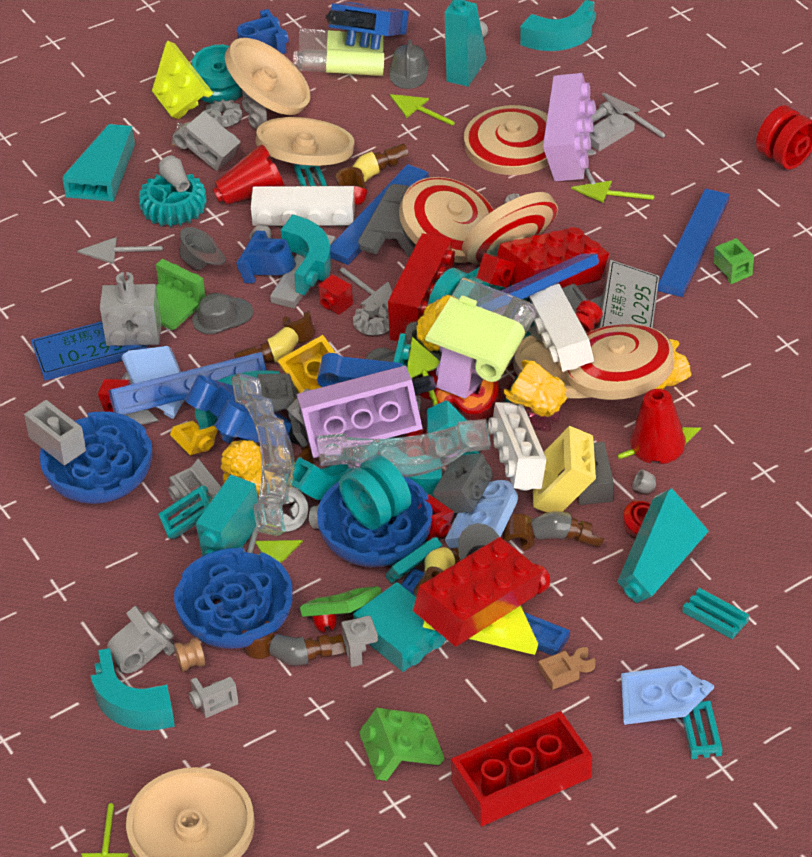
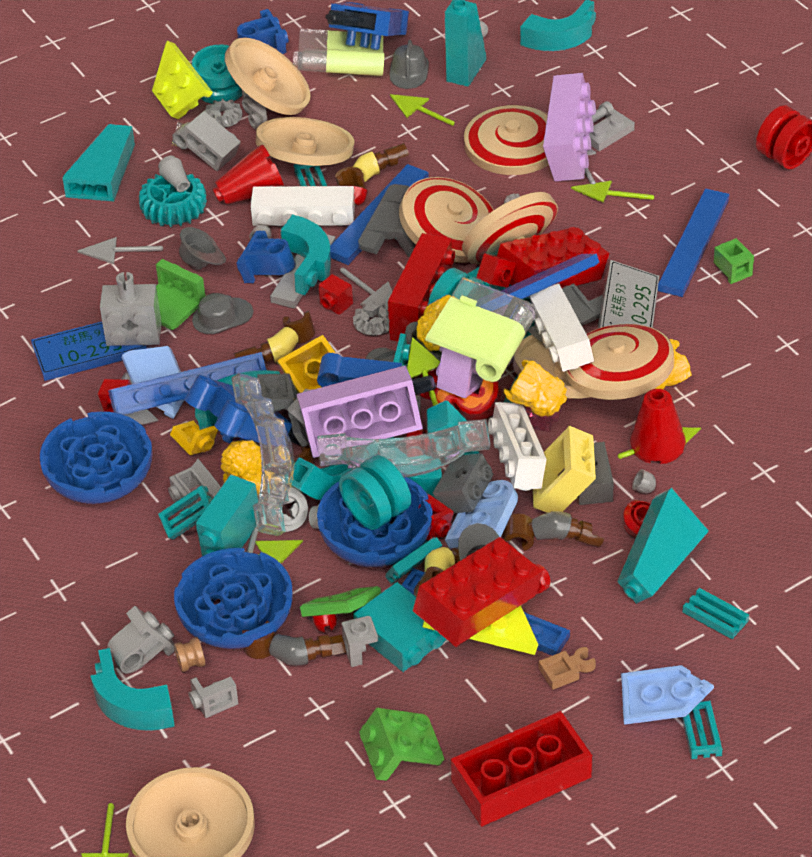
(55, 432): light grey brick -> none
(588, 315): red wheel -> none
(623, 107): light grey piece -> none

